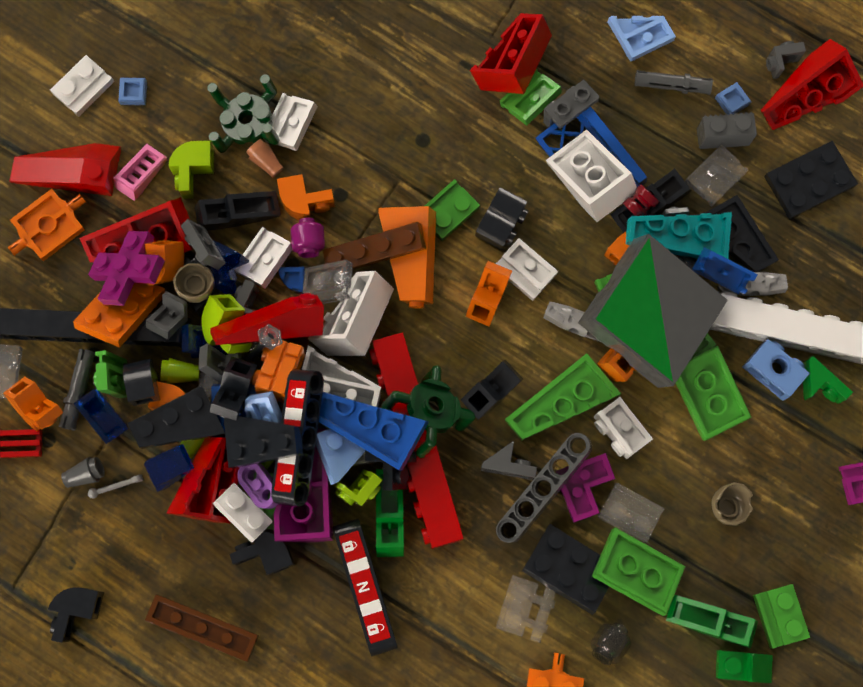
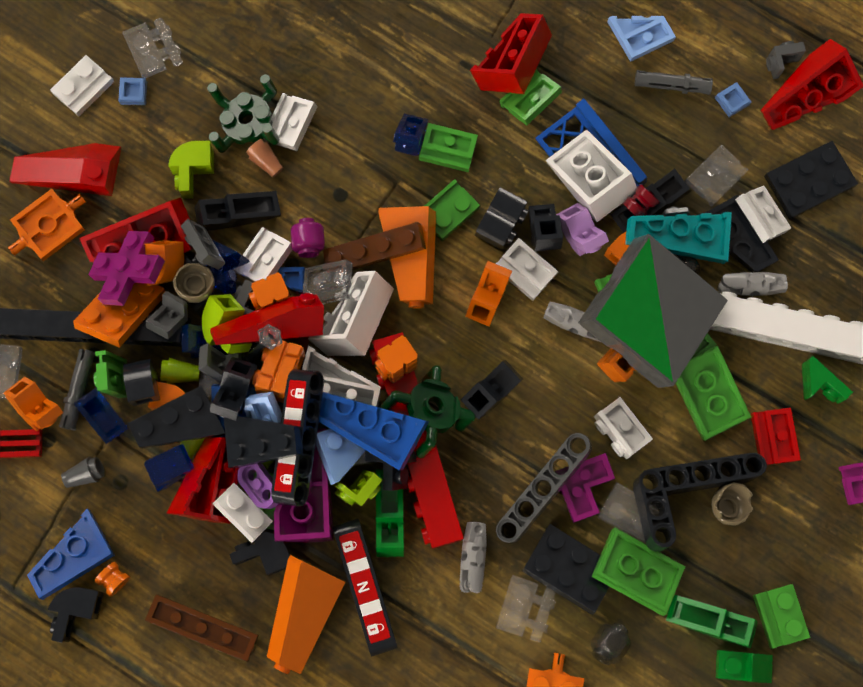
(75, 555): none -> blue wing
(93, 492): light grey hinge -> none
(112, 579): none -> orange wheel
(136, 186): bright pink slope -> none
(145, 51): none -> clear plate
(268, 291): none -> orange brick
(297, 202): orange brick -> none
(301, 614): none -> orange slope
(396, 360): none -> orange brick
(410, 134): none -> clear blue slope
(448, 147): none -> bright green plate
(473, 557): none -> light grey hinge
(501, 464): dark grey slope -> none
(545, 228): none -> black brick
(568, 395): bright green wing -> none
(570, 105): dark grey bracket -> none
(581, 231): none -> lavender brick
(687, 483): none -> black beam
(723, 271): blue hinge -> none
(726, 130): dark grey brick -> none
(760, 367): medium blue brick -> none
(763, 213): none -> white plate
(776, 436): none -> red plate

